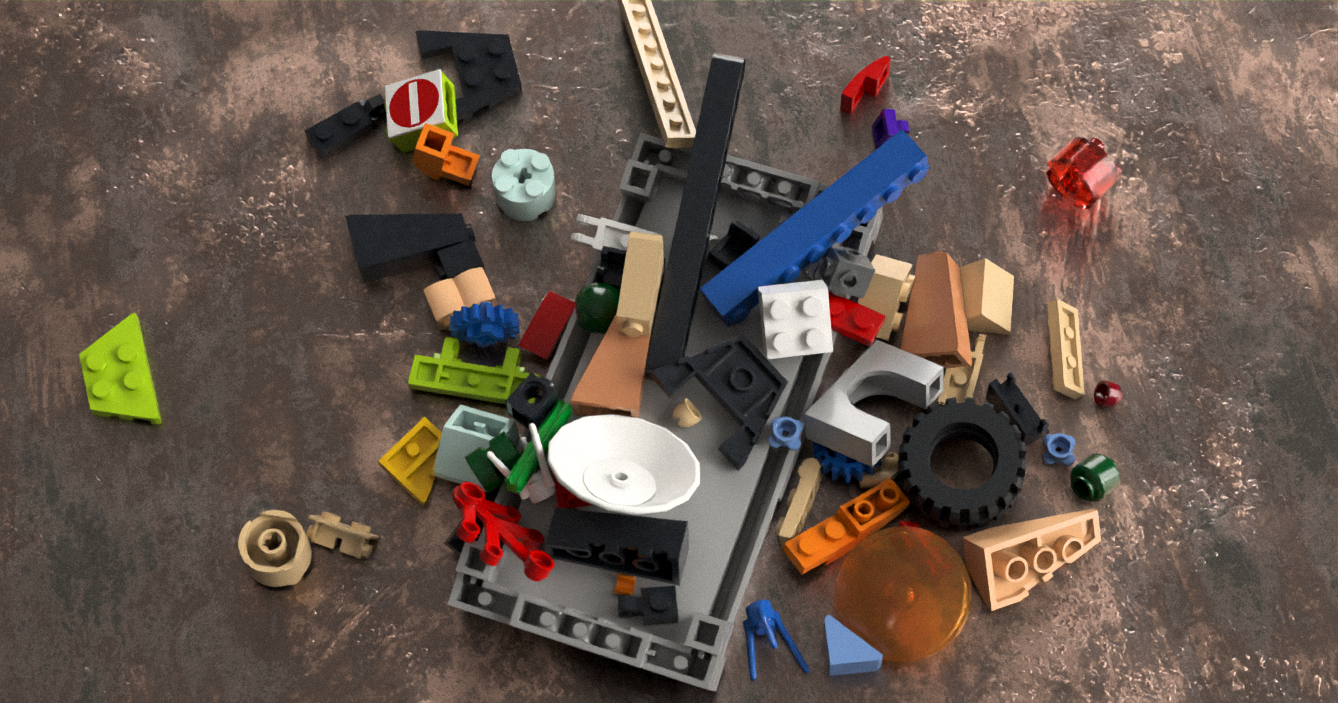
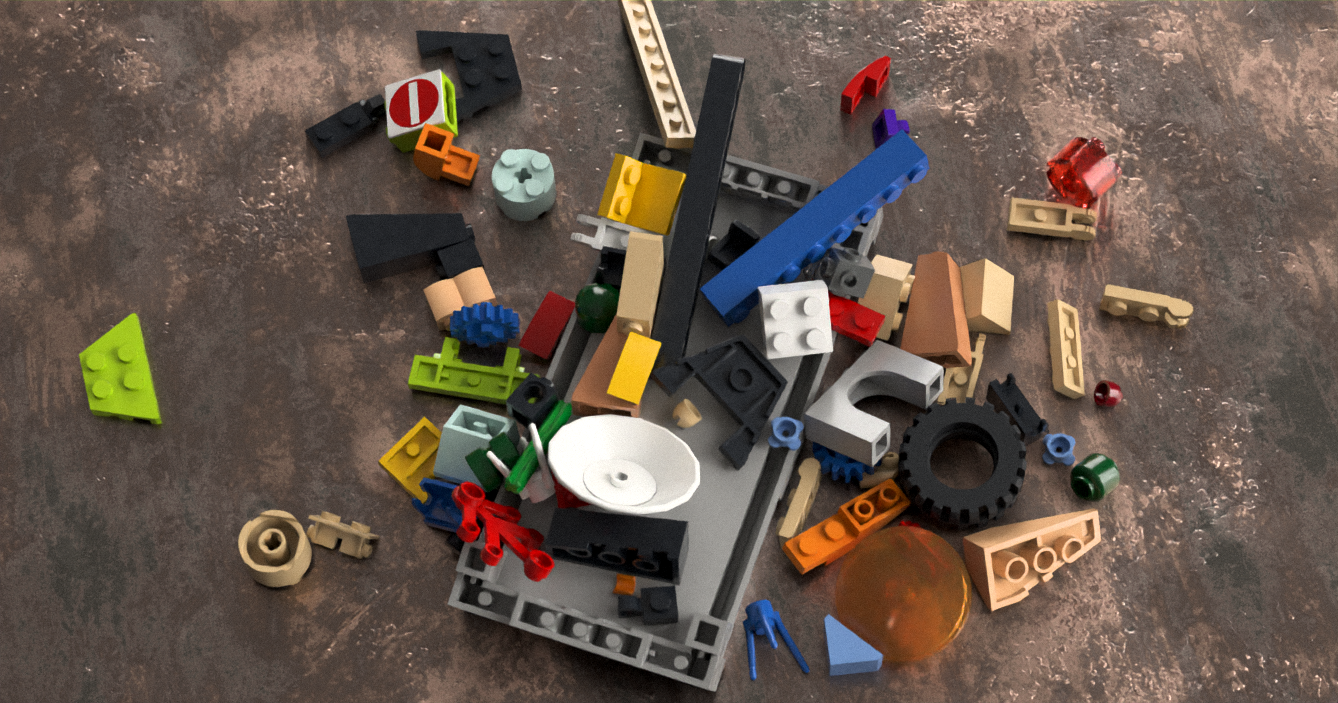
(440, 508): none -> blue hinge
(634, 368): none -> yellow slope
(642, 195): none -> yellow bracket
(1050, 219): none -> tan hinge
(1146, 306): none -> tan hinge

